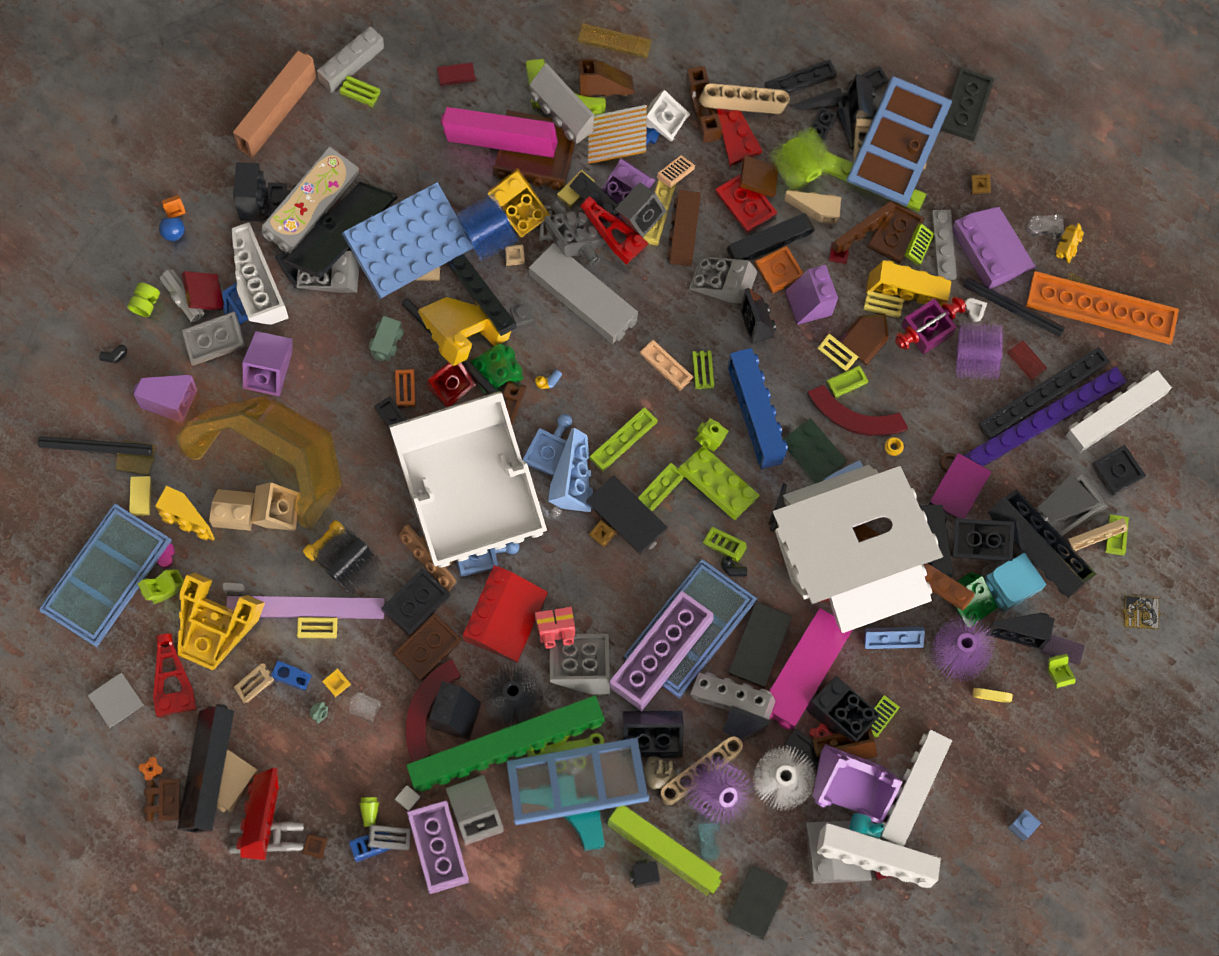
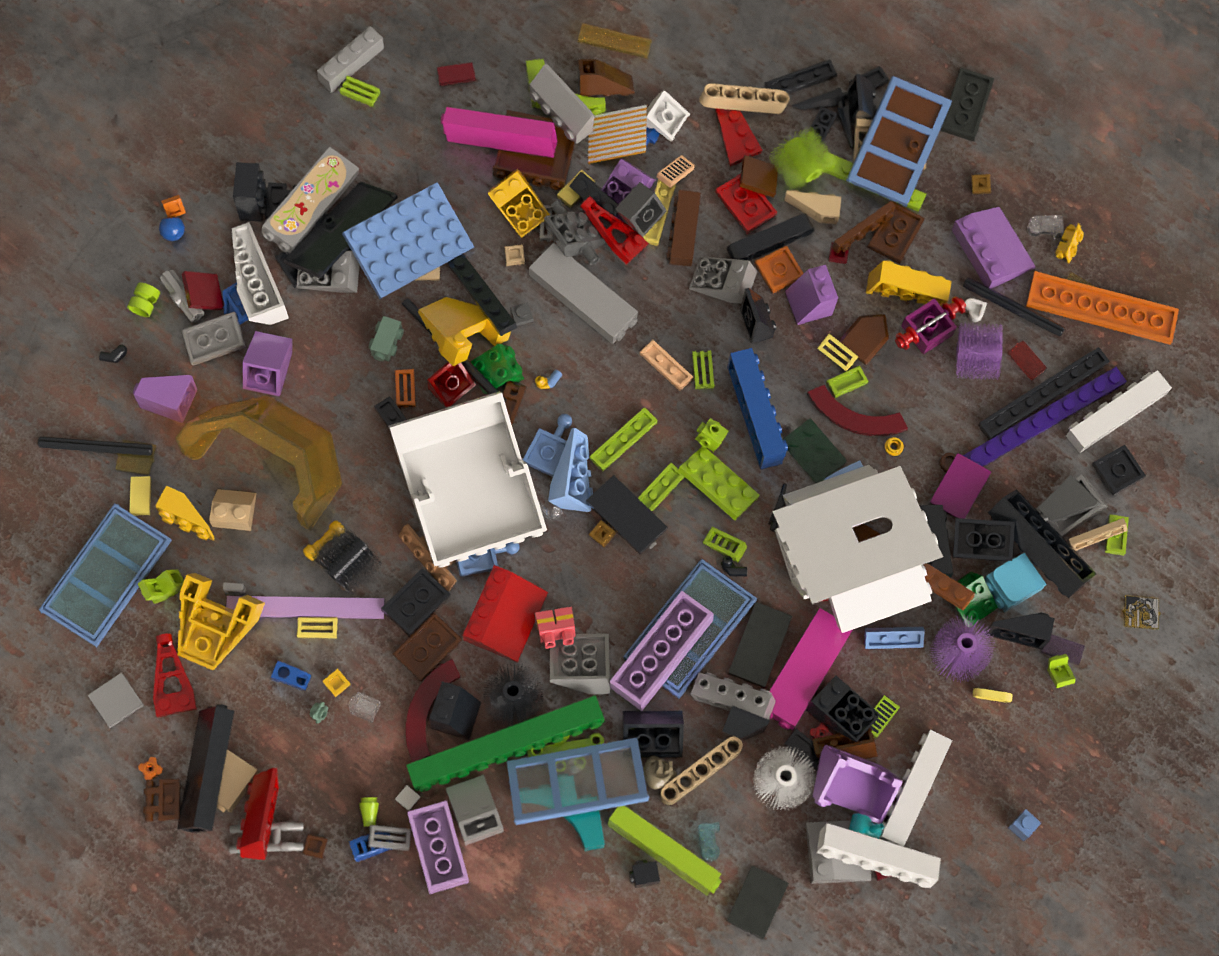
(166, 560): dark pink tile -> none
(265, 674): tan tile -> none
(274, 507): tan slope -> none
(275, 104): nougat brick -> none
(487, 228): blue piece -> none
(706, 118): reddish brown arch -> none
(716, 787): medium lavender piece -> none
(882, 297): light yellow tile -> none
(919, 244): lime tile -> none
(944, 244): light grey plate -> none

